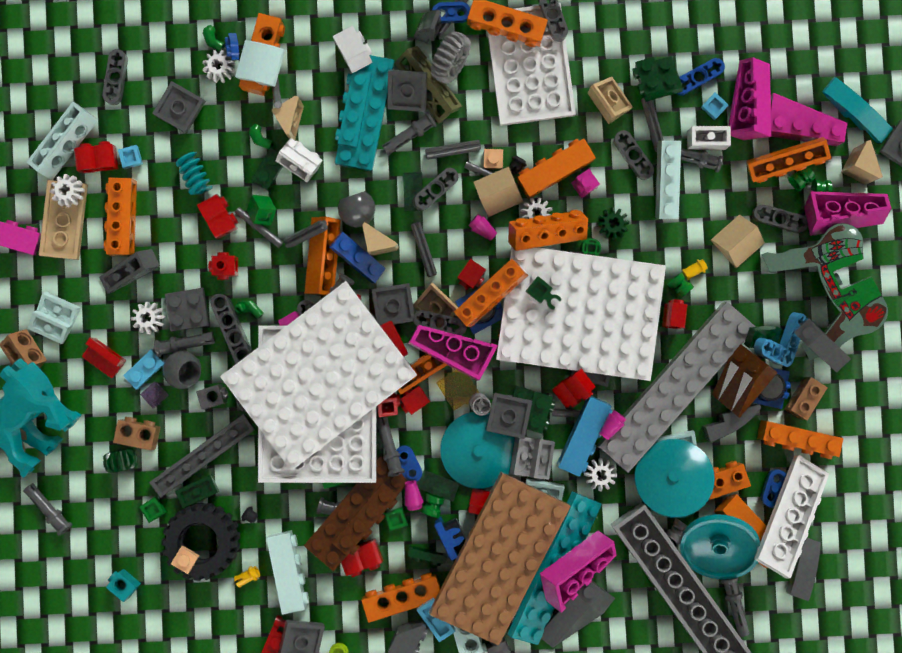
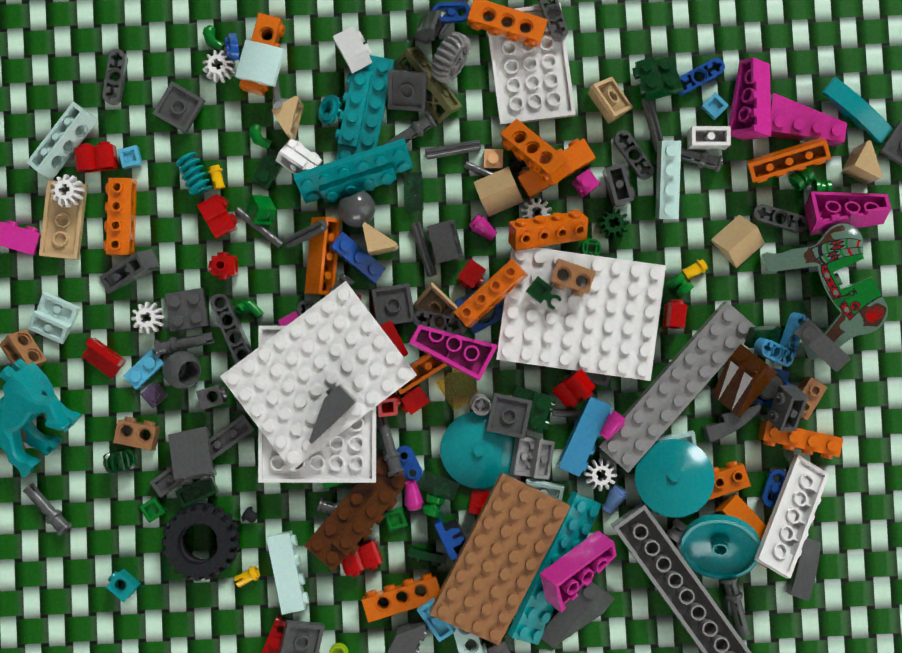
(185, 559): light nougat plate -> none
(191, 455): none -> dark grey panel
(216, 177): none -> yellow pin
(327, 103): none -> teal gear
(333, 407): none -> dark grey slope
(354, 173): none -> teal plate
(428, 202): dark grey beam -> none
(444, 241): none -> dark grey brick
(535, 152): none -> orange brick
(573, 271): none -> medium nougat brick
(614, 498): none -> medium blue cone
(618, 185): none -> dark grey brick
(787, 407): none -> dark grey brick

